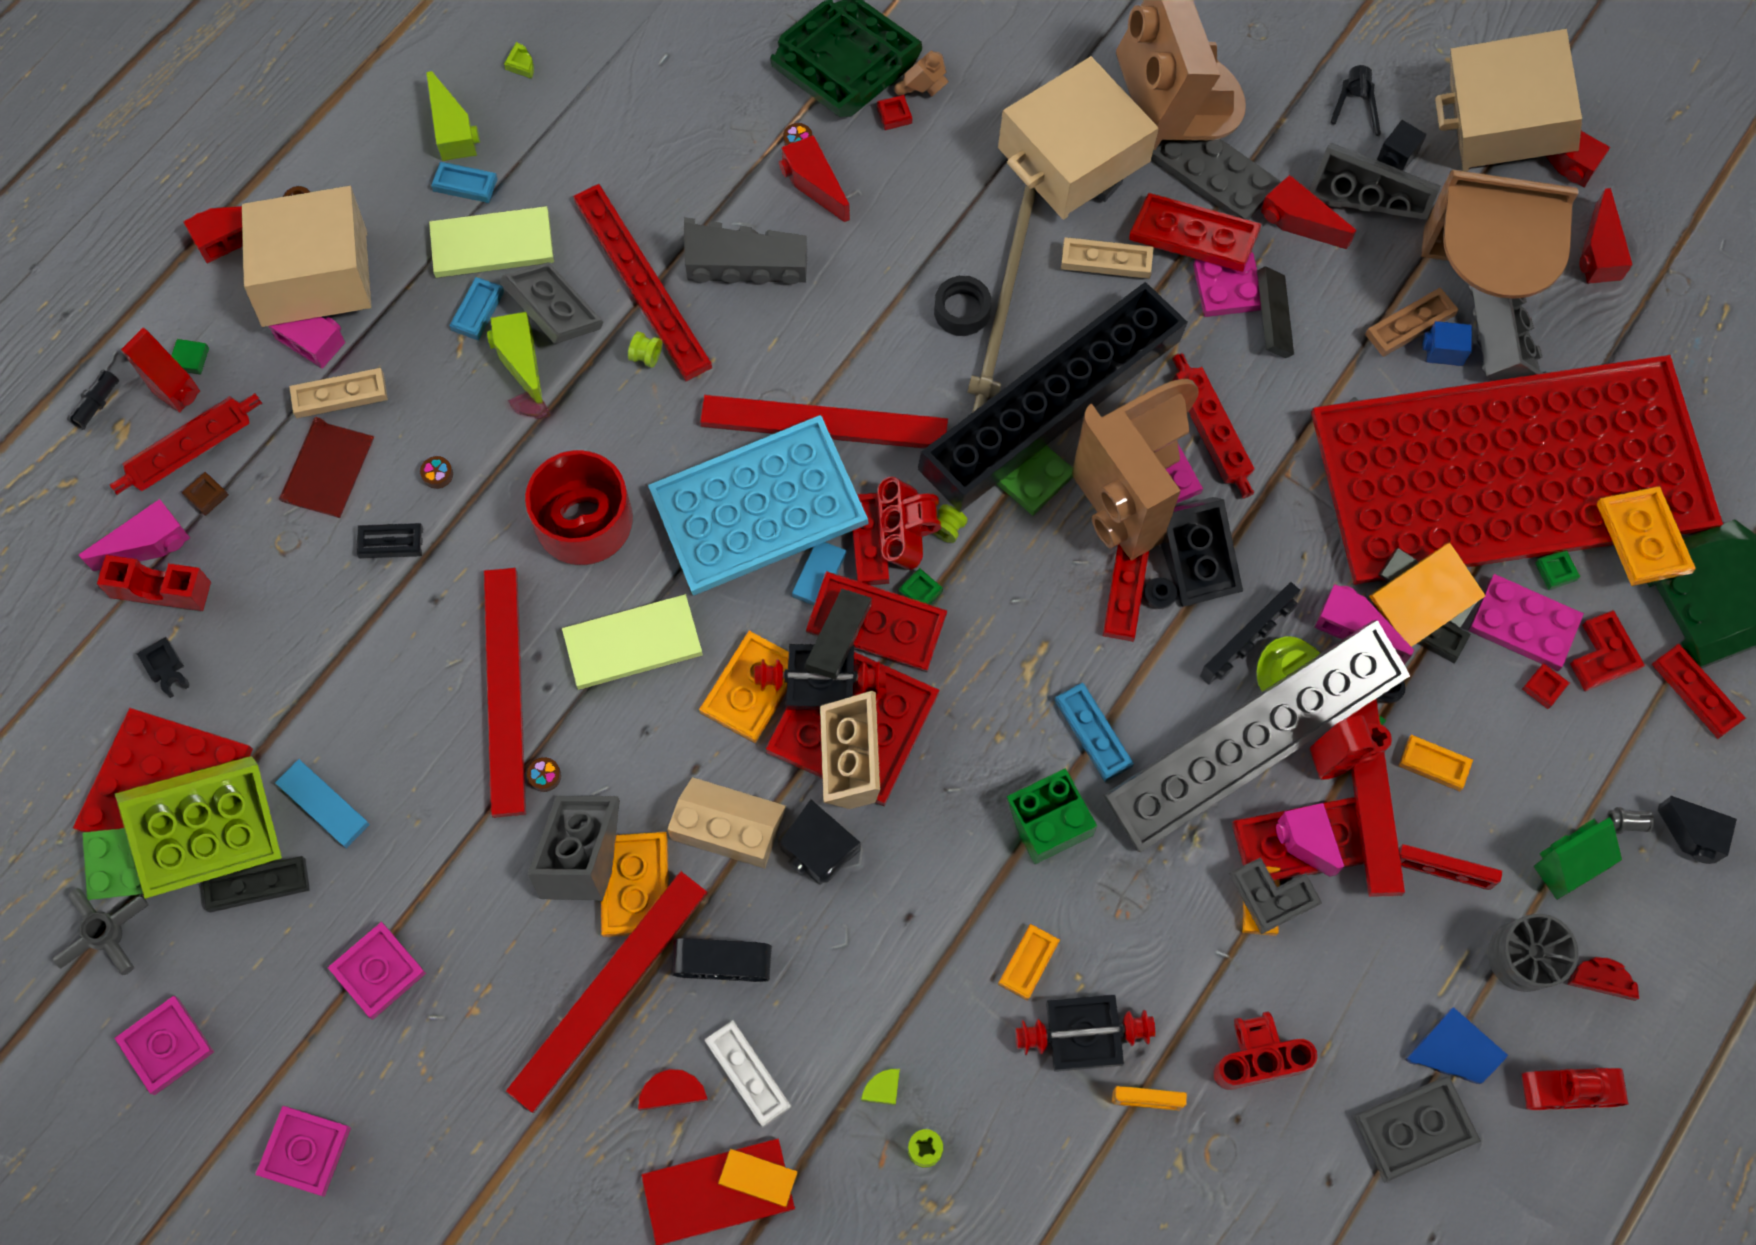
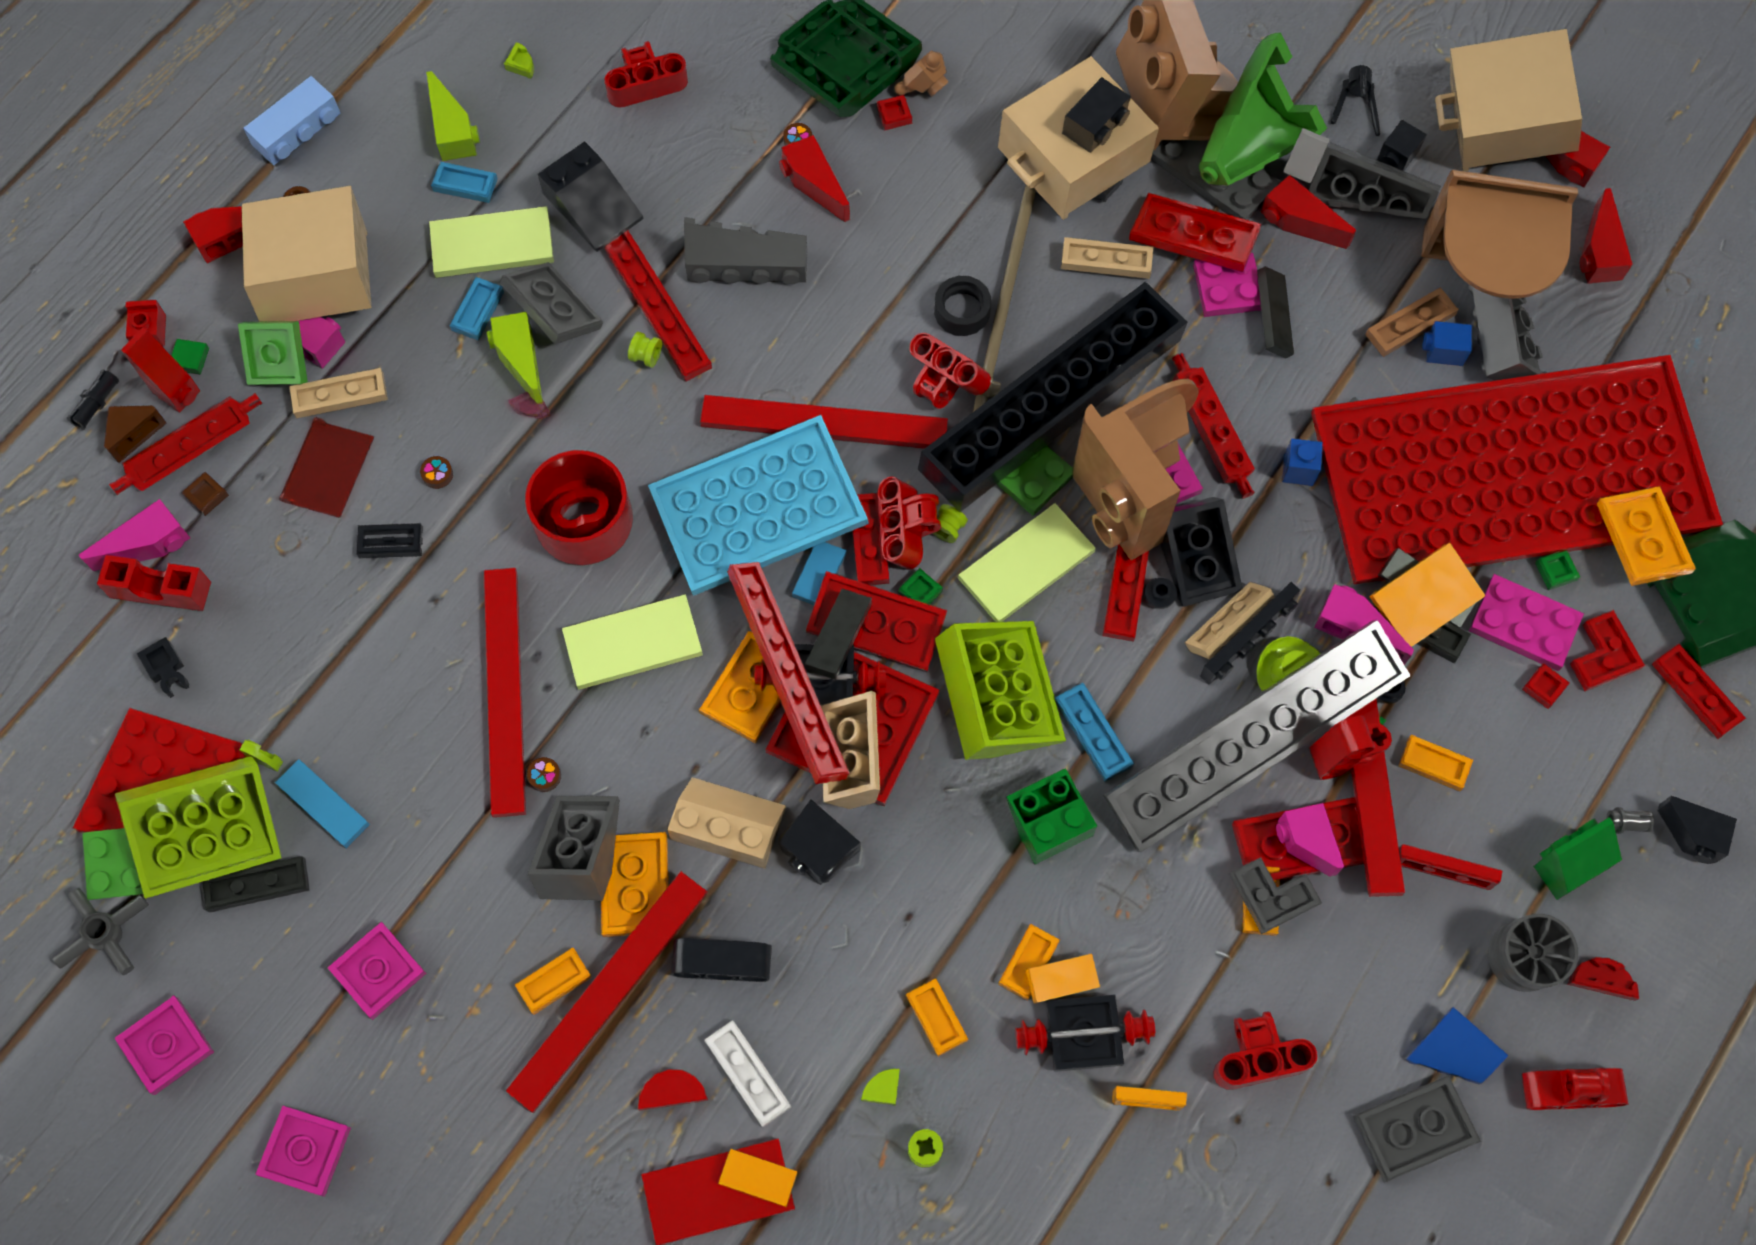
(130, 428): none -> reddish brown slope
(147, 315): none -> red brick
(261, 757): none -> lime tile
(272, 352): none -> bright green plate
(292, 120): none -> light blue brick
(553, 981): none -> light orange tile
(589, 196): none -> black slope
(645, 76): none -> red piece
(788, 673): none -> red tile
(937, 1017): none -> light orange tile
(940, 376): none -> red piece
(999, 688): none -> lime slope
(1026, 563): none -> yellowish green tile
(1062, 978): none -> light orange tile
(1096, 115): none -> black brick
(1229, 620): none -> tan plate
(1258, 119): none -> bright green cone
(1302, 462): none -> blue brick
(1306, 155): none -> light grey slope

